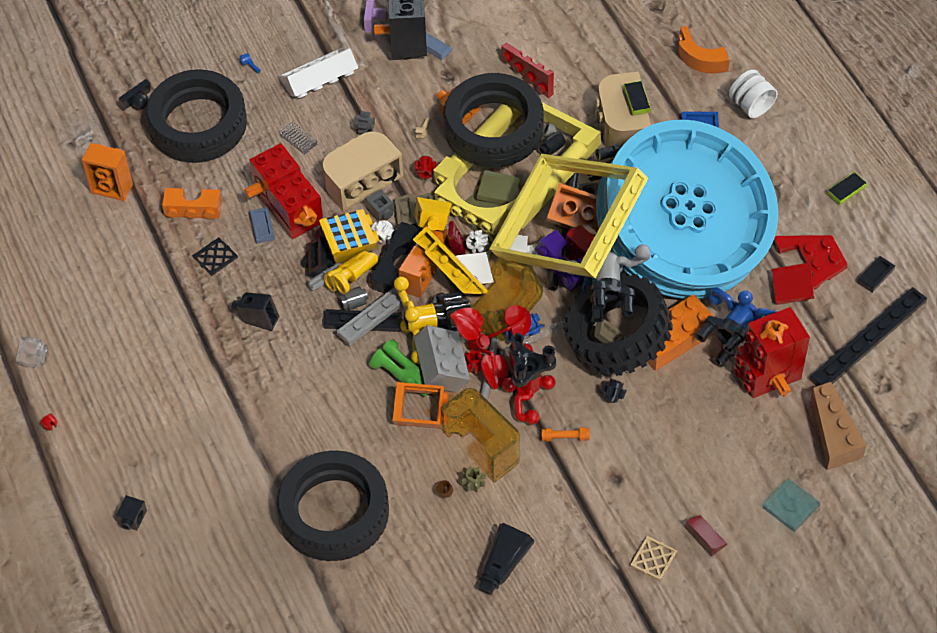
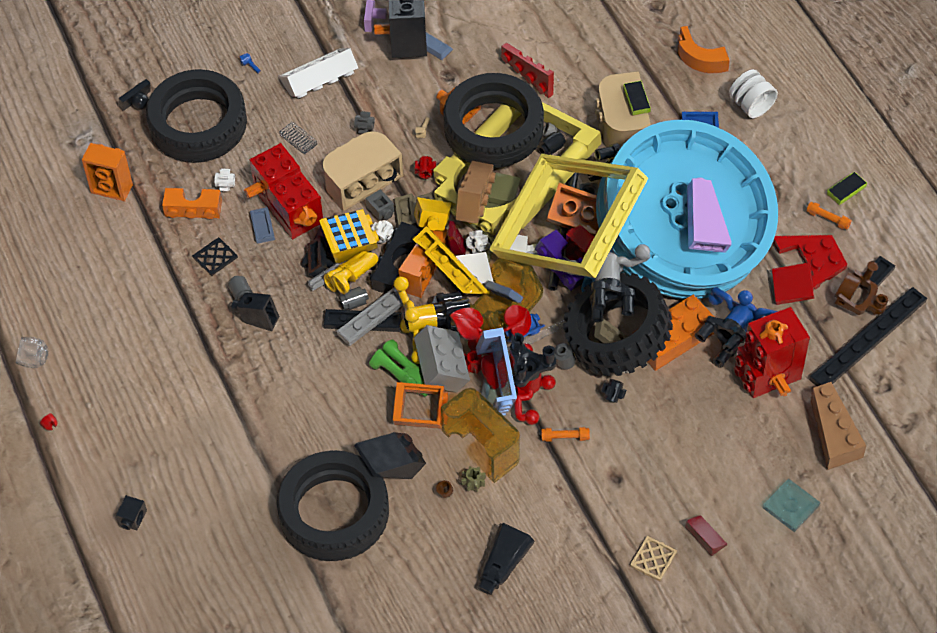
(224, 180): none -> white gear
(239, 286): none -> dark grey brick
(391, 456): none -> black slope
(474, 192): none -> medium nougat wedge
(495, 342): none -> light blue panel
(503, 291): none -> sand blue tile
(564, 356): none -> dark grey brick
(705, 220): none -> lavender slope
(843, 222): none -> orange bar
(873, 303): none -> reddish brown piece

